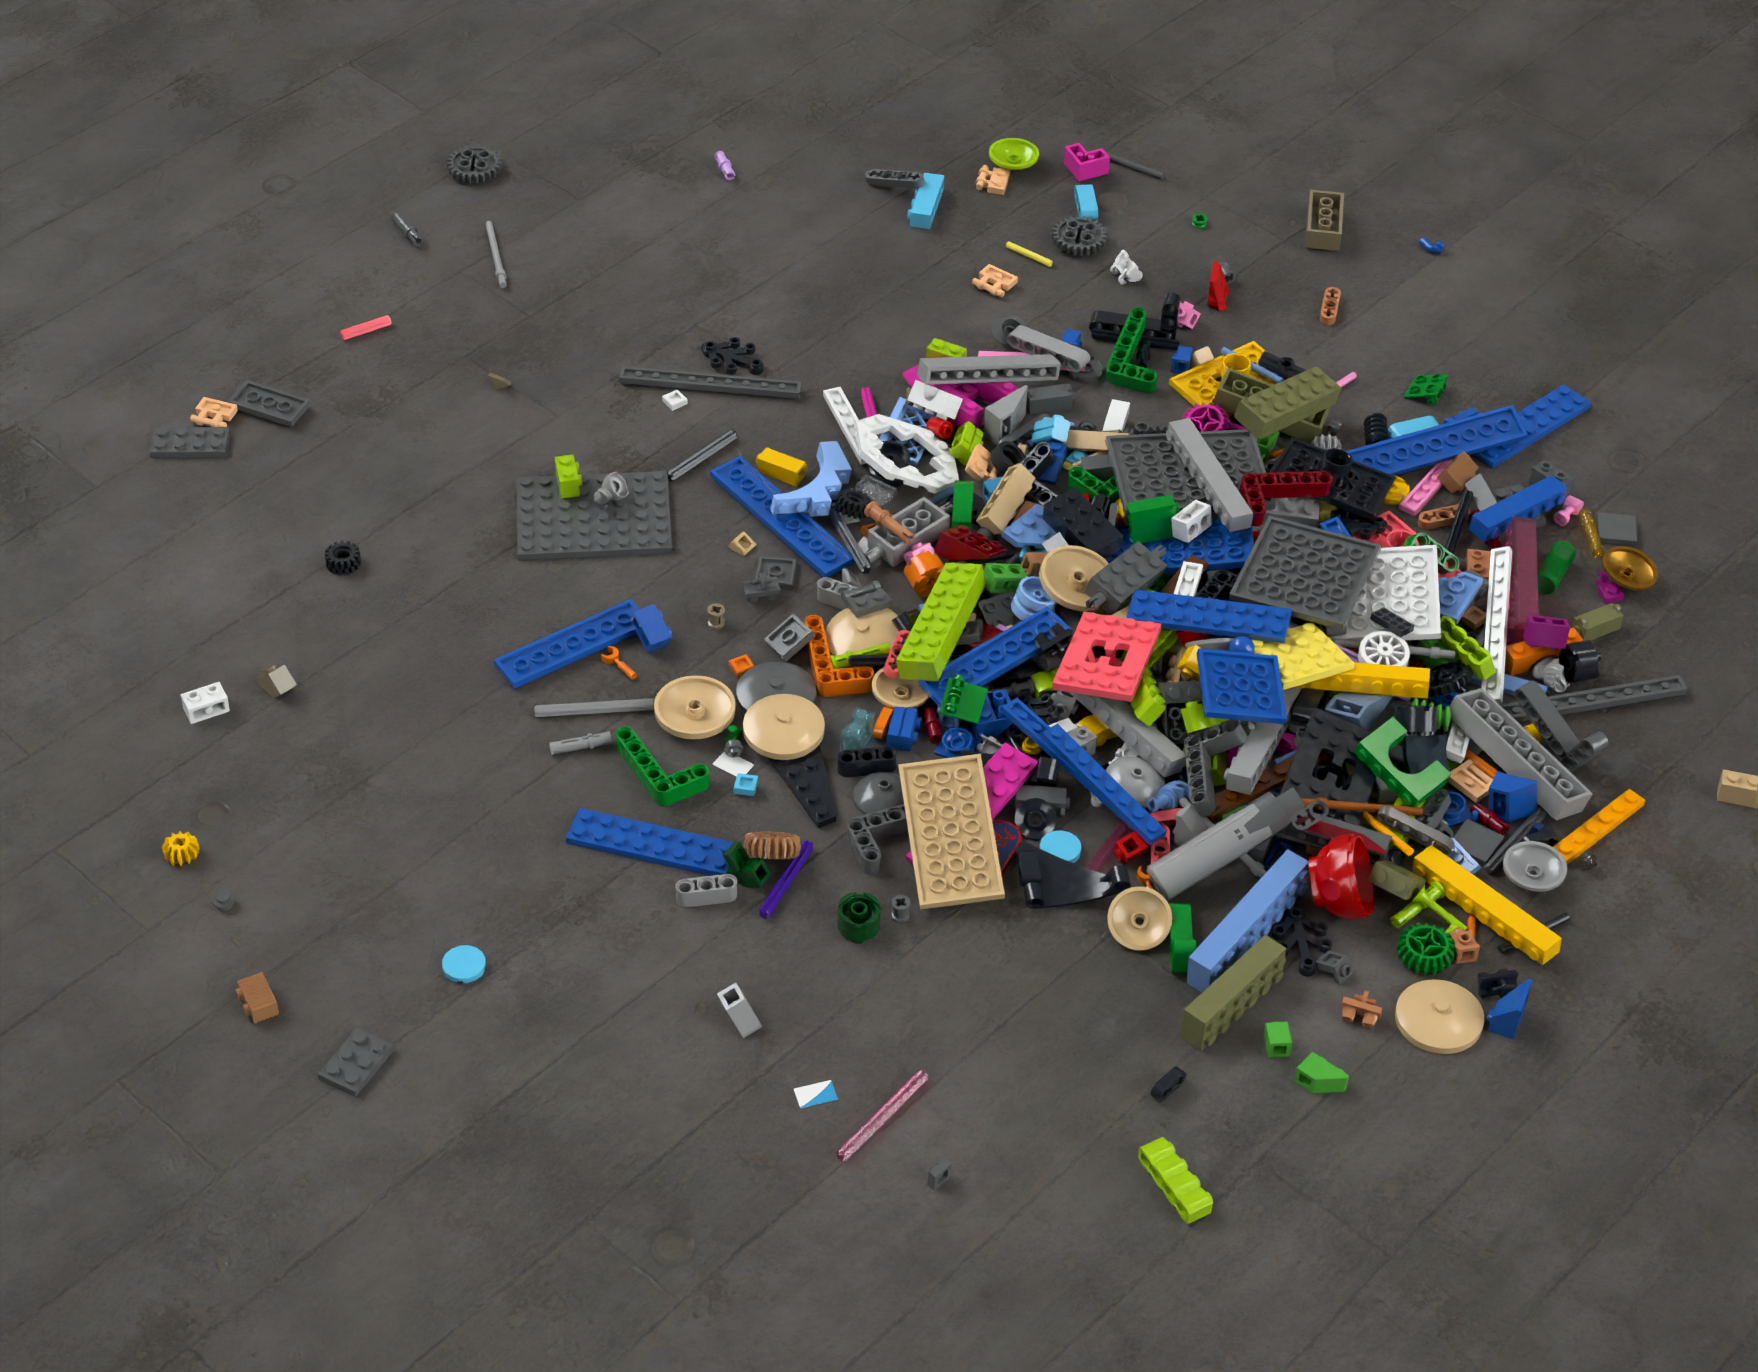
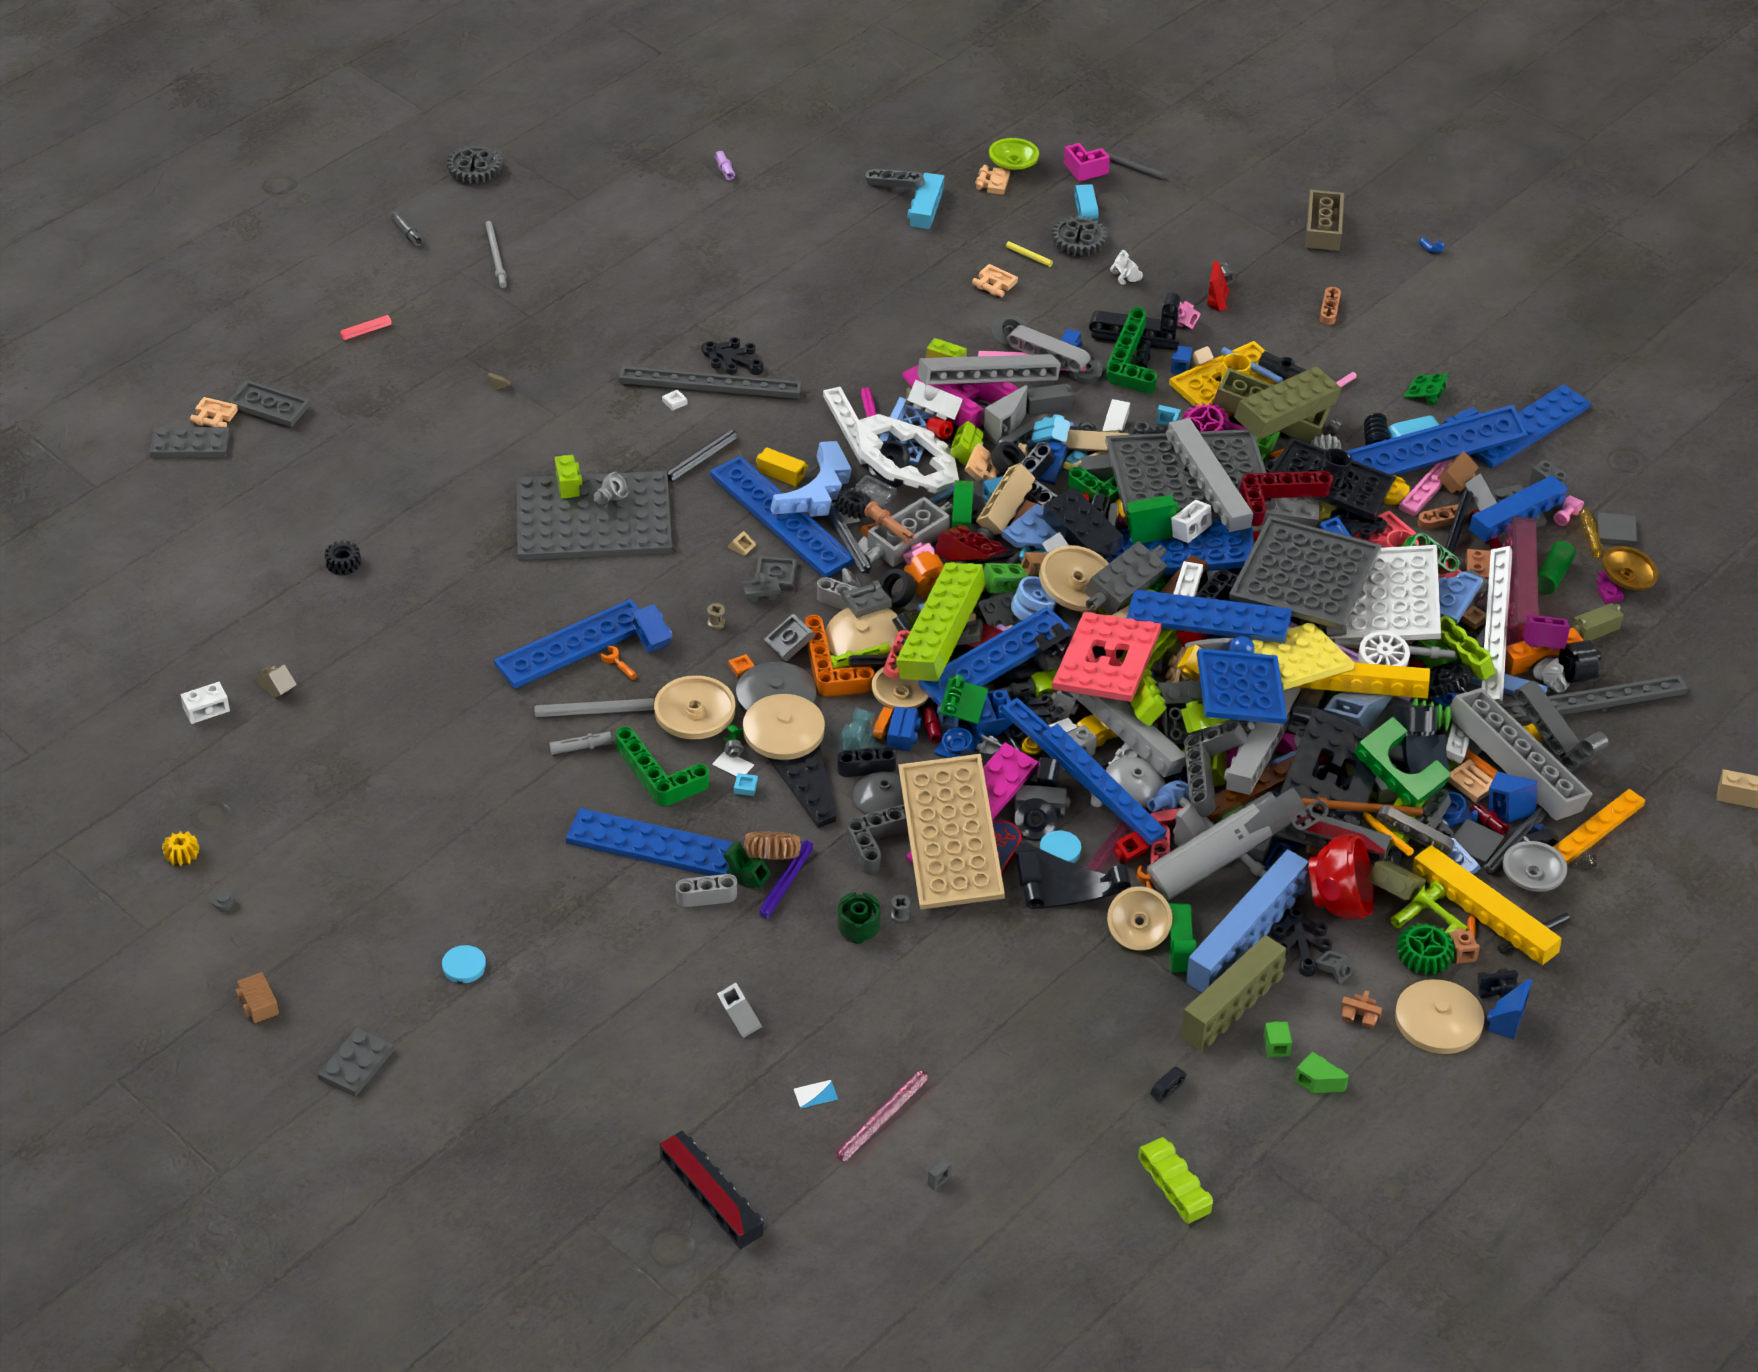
(712, 1189): none -> brick
(908, 590): none -> black tyre
(1167, 414): none -> medium azure bracket
(1199, 220): green bush -> none
(1392, 622): black tile -> none

